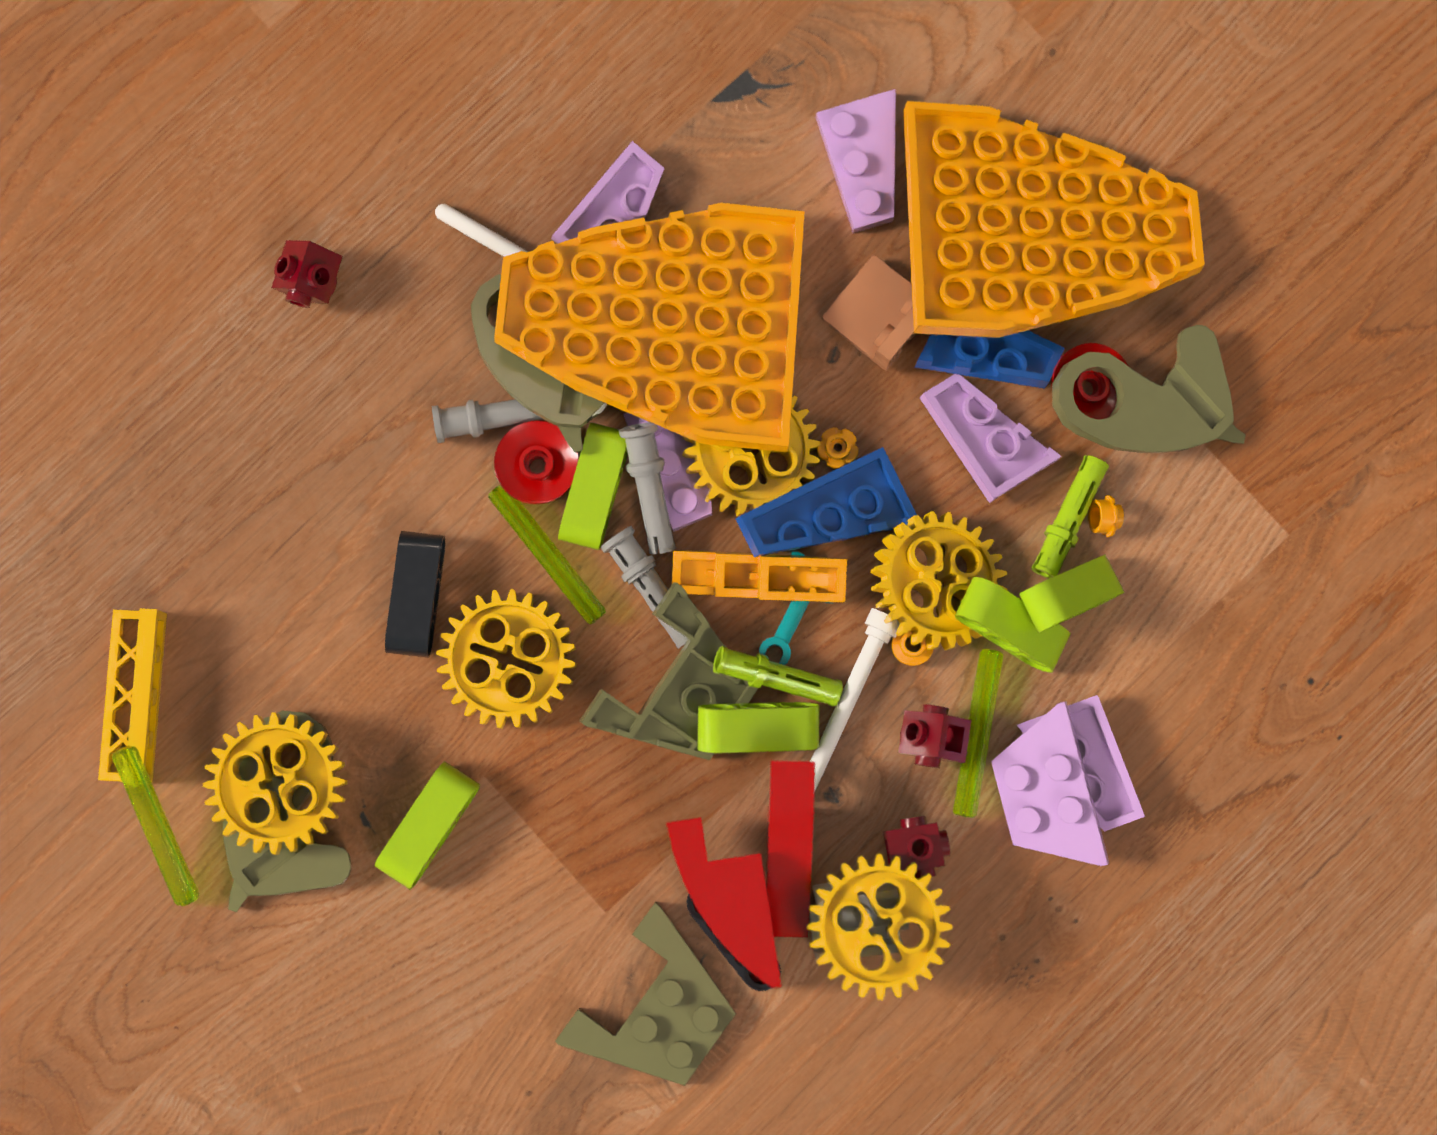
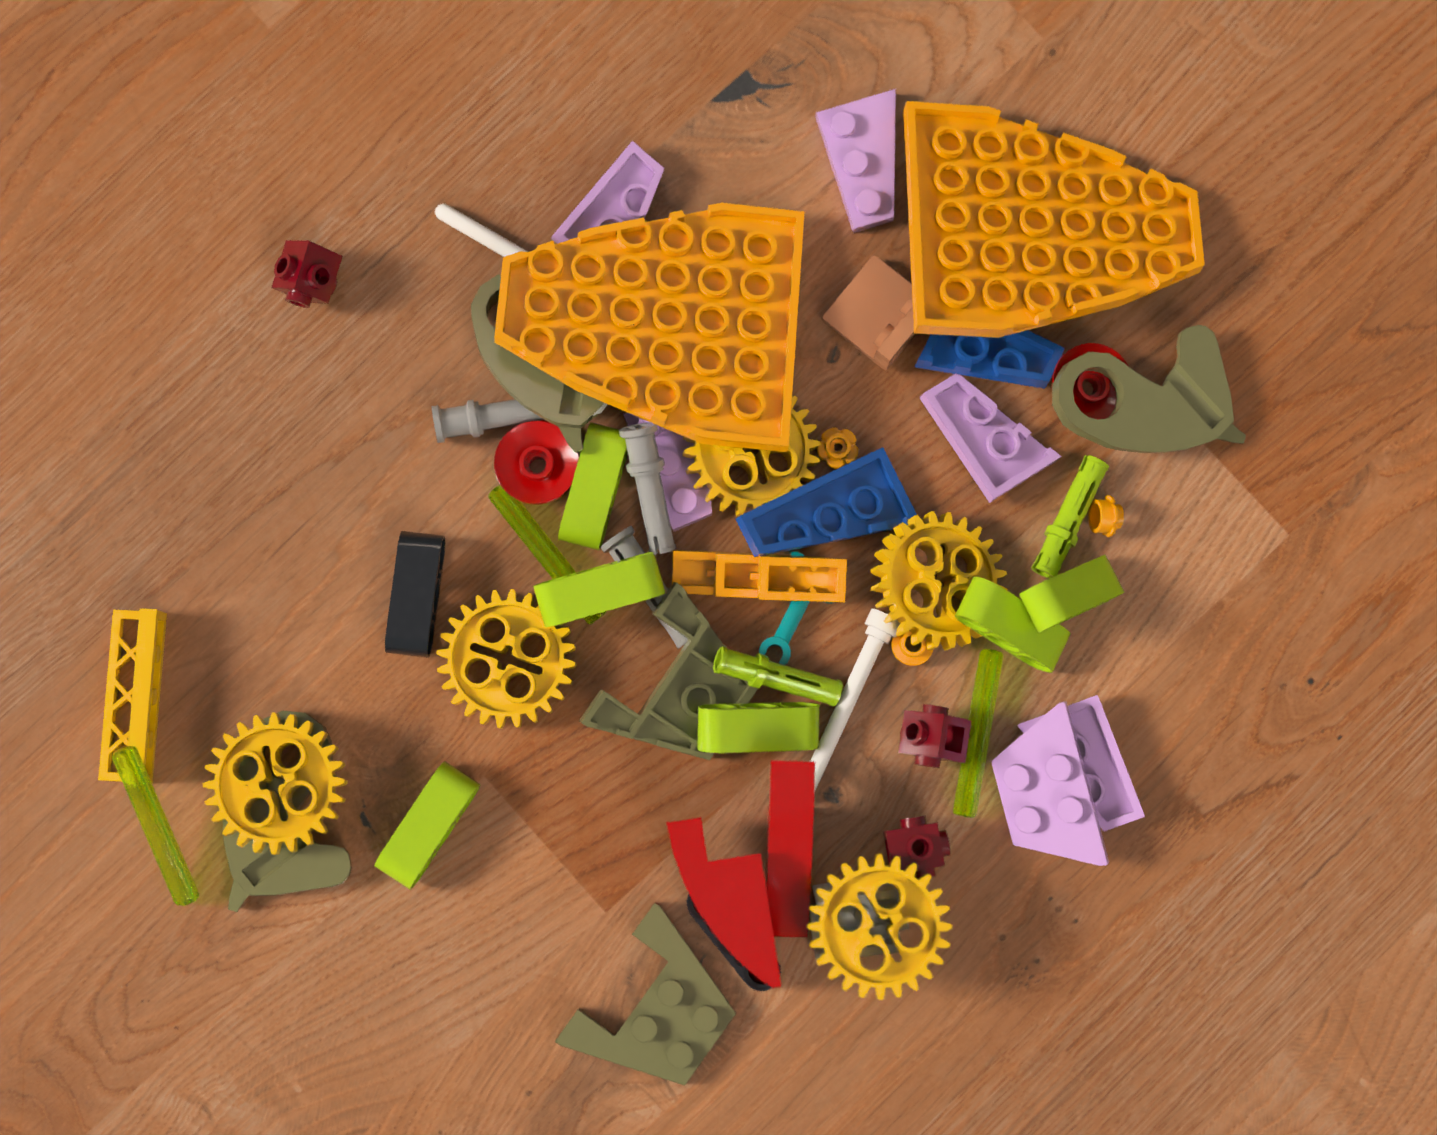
(599, 589): none -> lime beam

